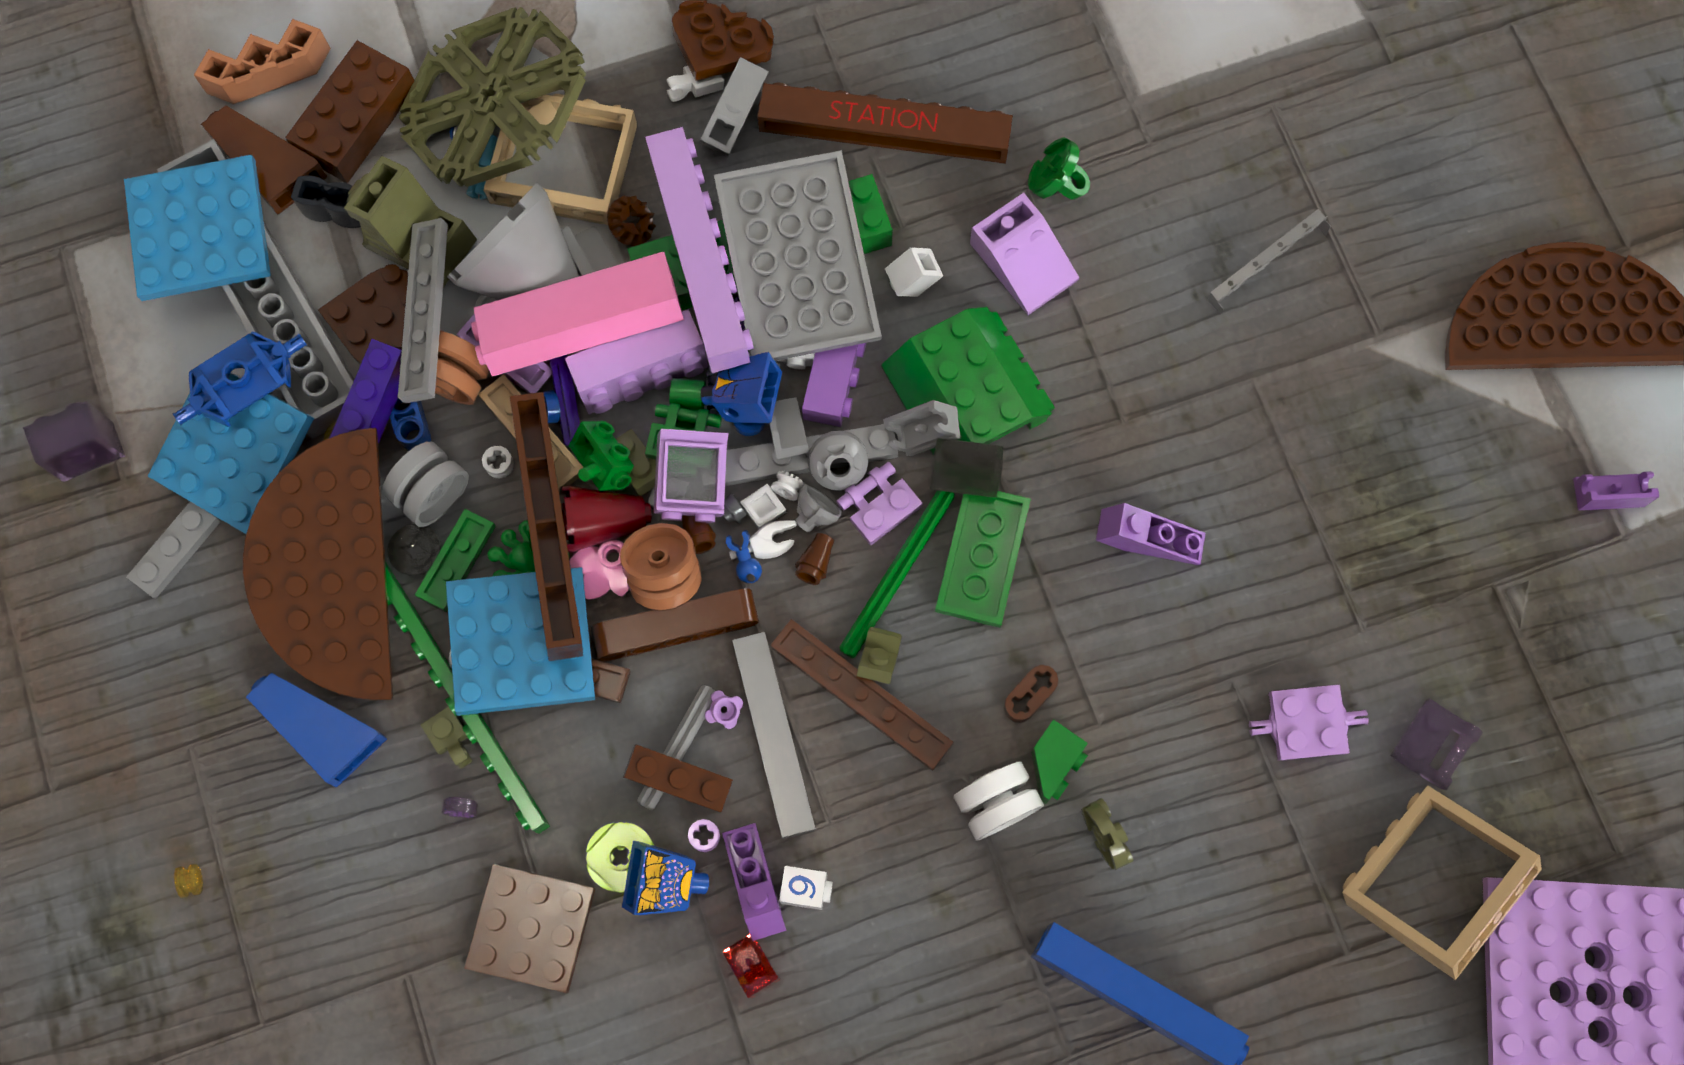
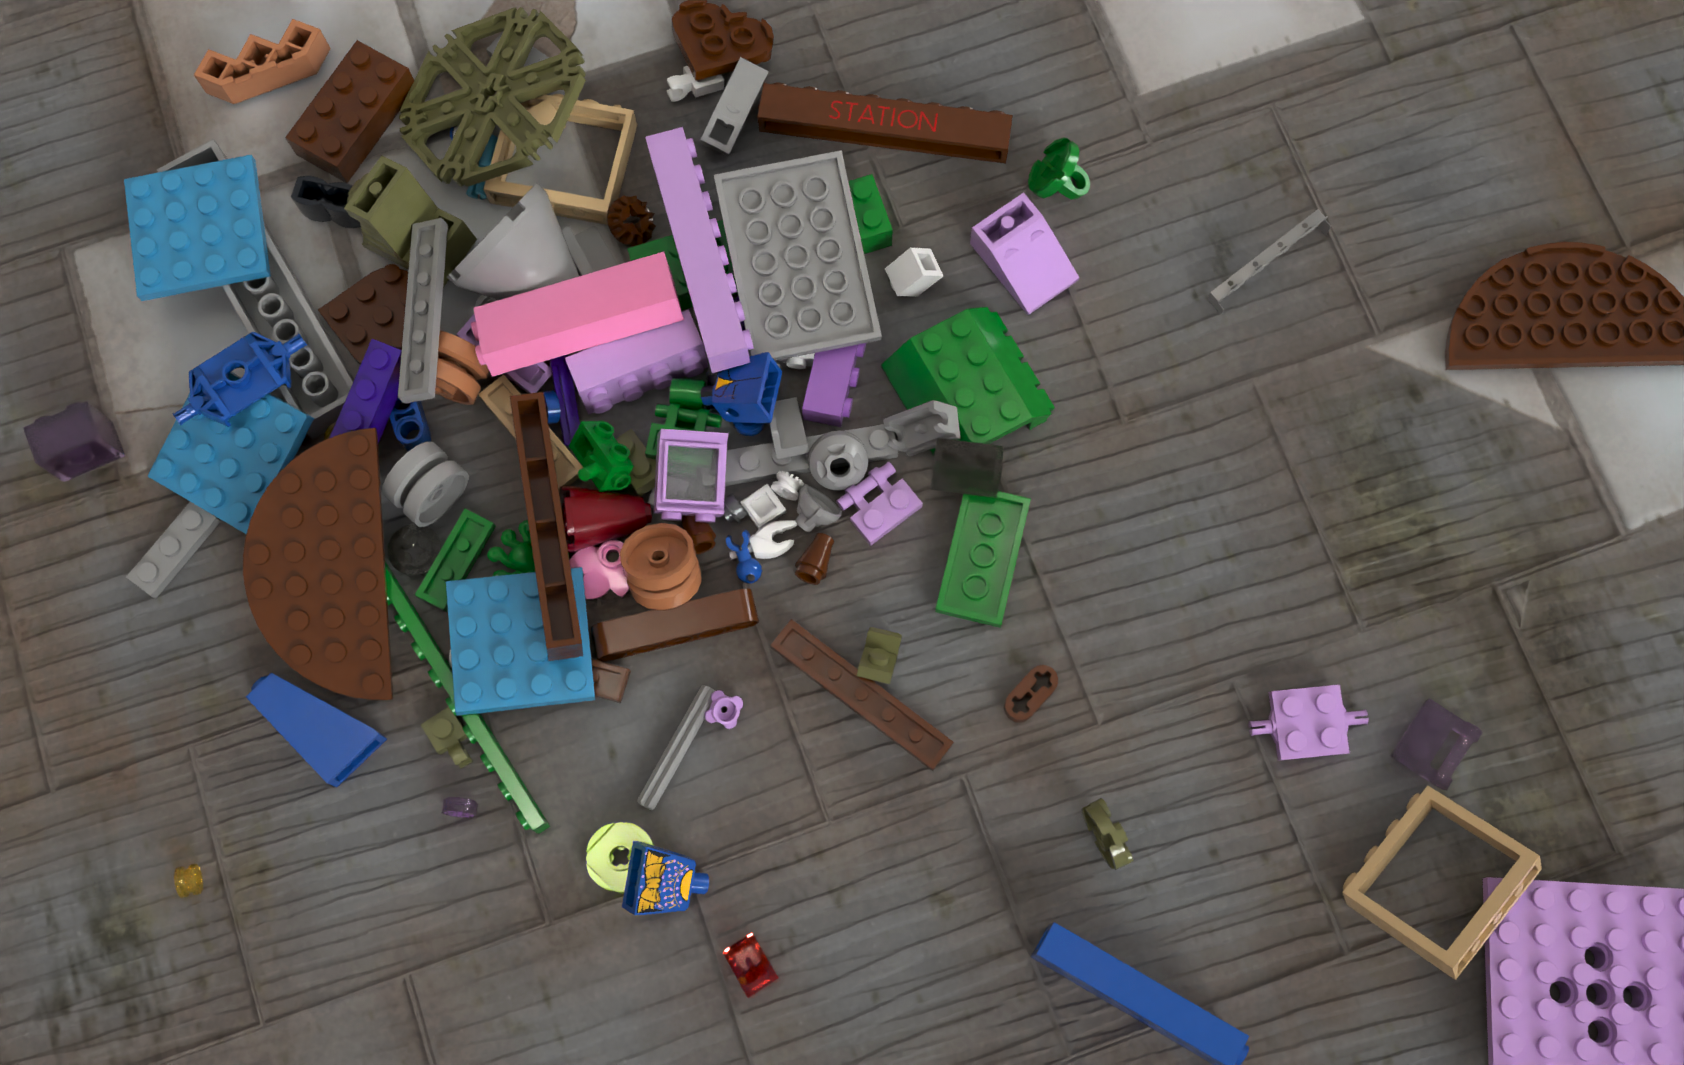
(276, 159): reddish brown slope -> none
(505, 467): white bush -> none
(530, 928): plate -> none
(677, 778): reddish brown plate -> none
(696, 843): lavender bush -> none
(753, 882): medium lavender slope -> none
(773, 735): light grey tile -> none
(805, 888): white brick -> none
(896, 573): green axle -> none
(996, 796): white wheel -> none
(1054, 757): green slope -> none
(1149, 534): medium lavender slope -> none
(1614, 491): medium lavender hinge -> none

